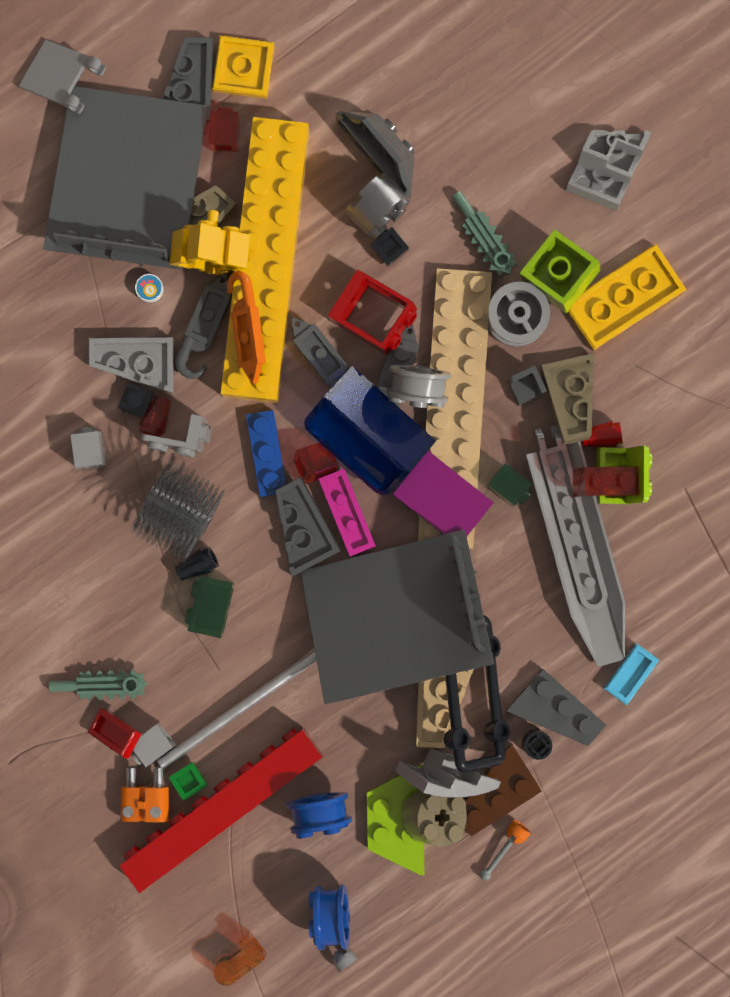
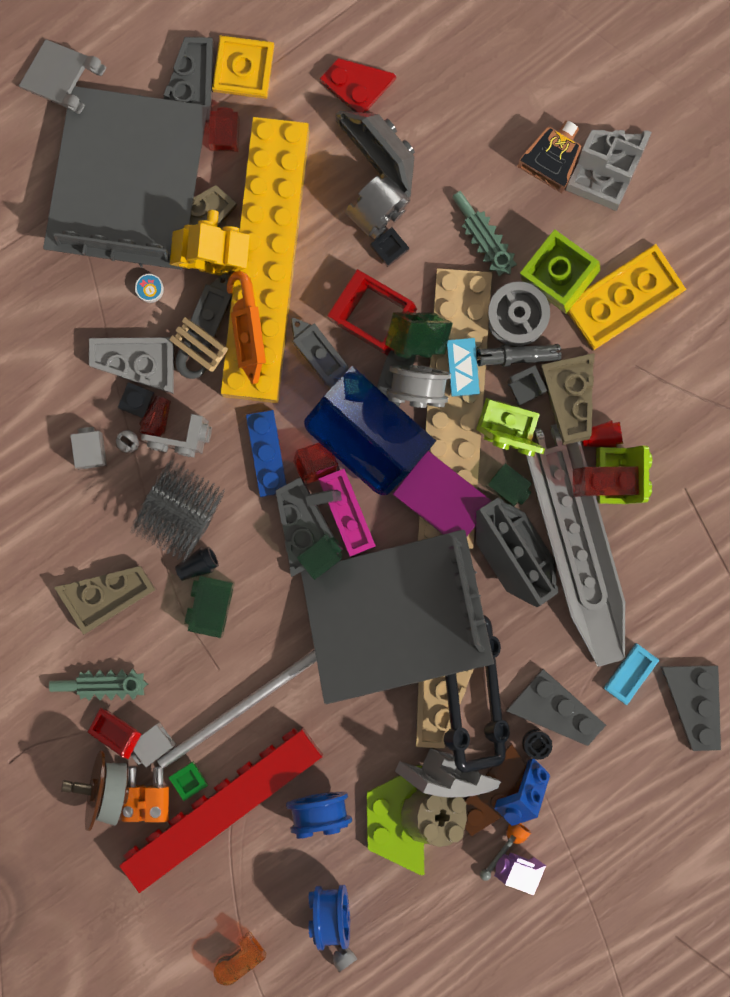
(103, 597): none -> dark tan wing
(105, 792): none -> piece
(132, 437): none -> light grey hinge
(183, 332): none -> tan tile
(321, 555): none -> clear green brick
(323, 497): none -> dark grey tile
(356, 83): none -> red wing
(418, 334): none -> clear green brick
(463, 367): none -> medium azure tile
(509, 355): none -> dark grey pin
(509, 426): none -> lime bracket
(516, 552): none -> dark grey wedge
(519, 872): none -> window
(528, 801): none -> blue bracket
(552, 156): none -> torso
(697, 702): none -> dark grey wing

